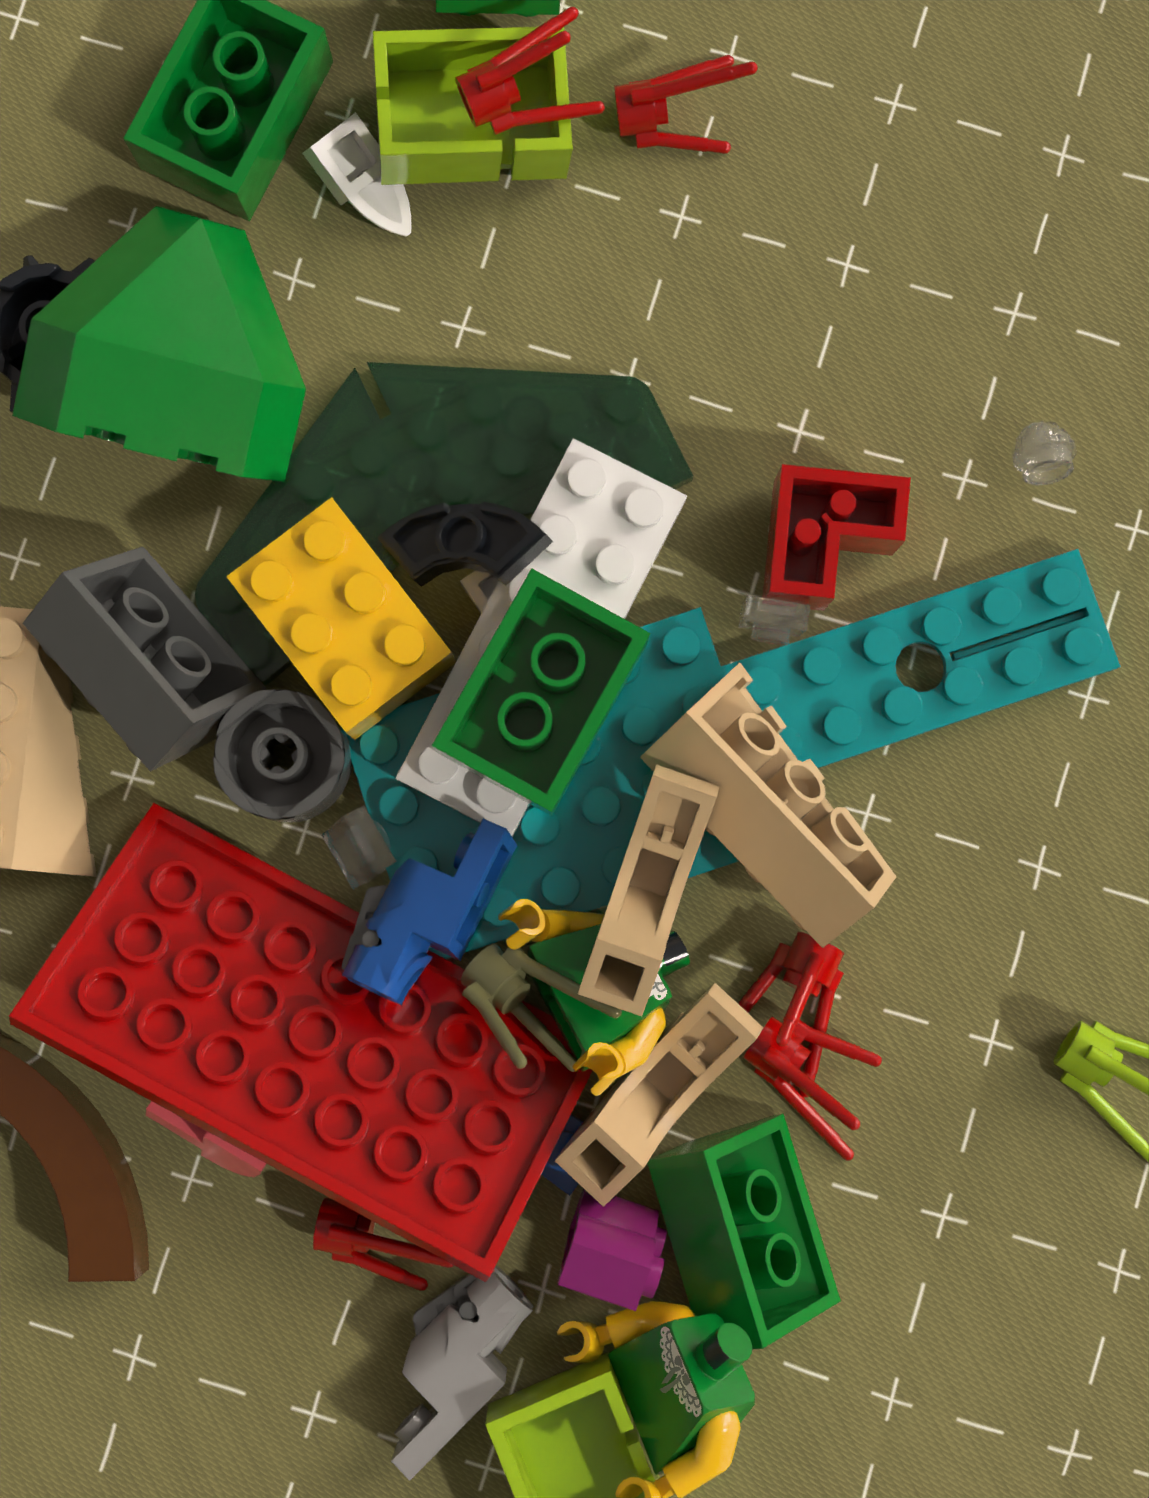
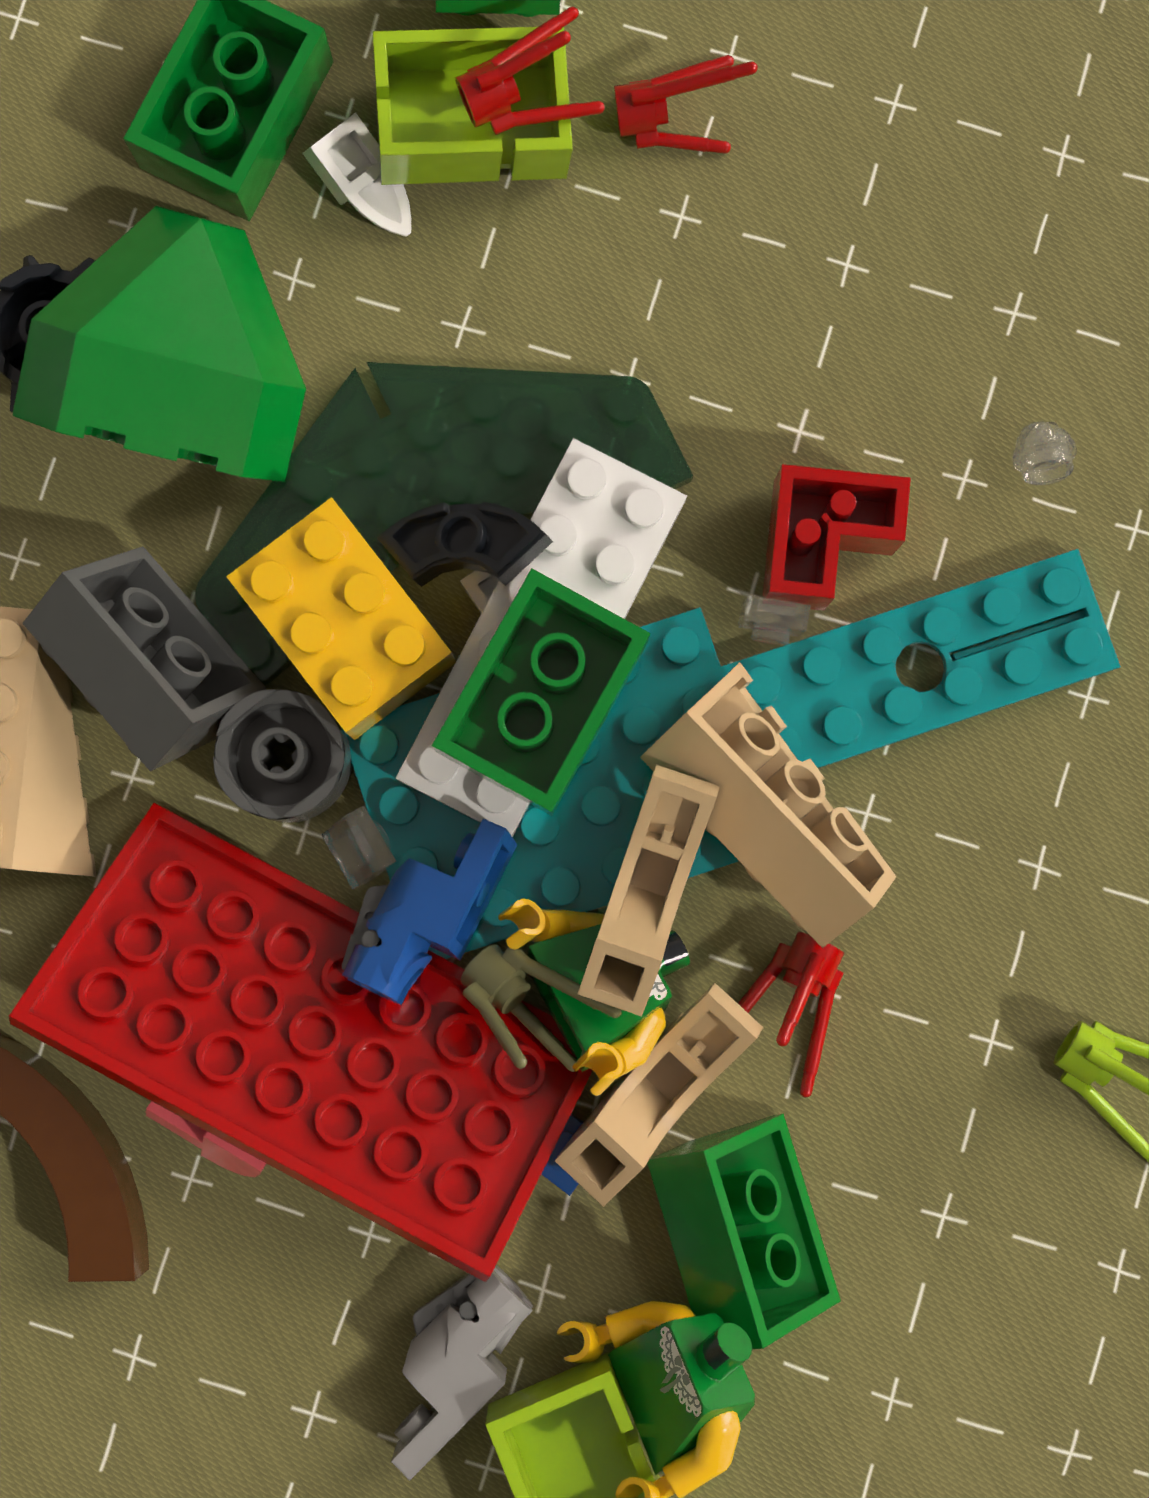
(351, 1236): red plant -> none
(613, 1251): magenta brick -> none
(782, 1065): red plant -> none

